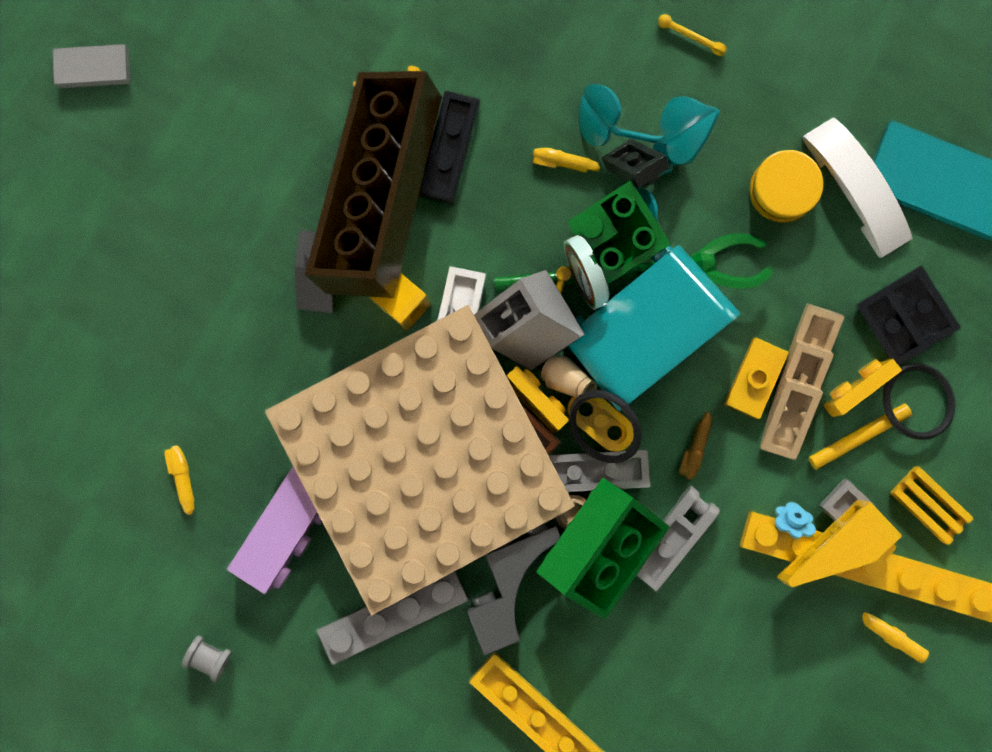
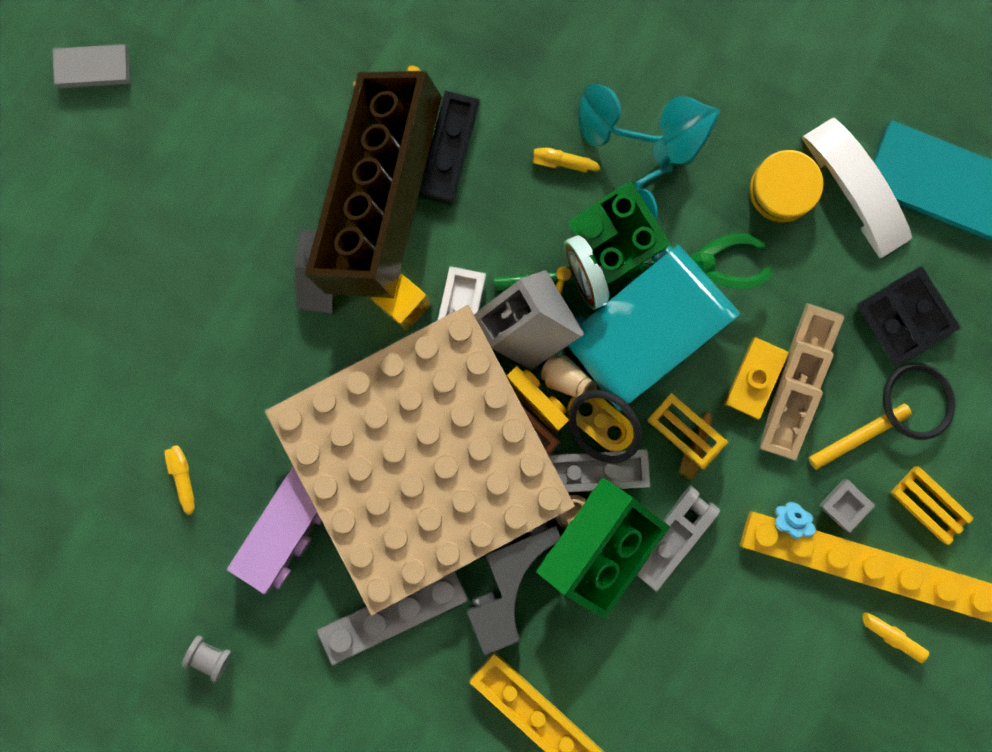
(636, 163): pearl dark grey plate -> none
(711, 452): none -> yellow tile
(717, 48): yellow hinge -> none
(848, 543): yellow slope -> none
(872, 378): yellow plate -> none

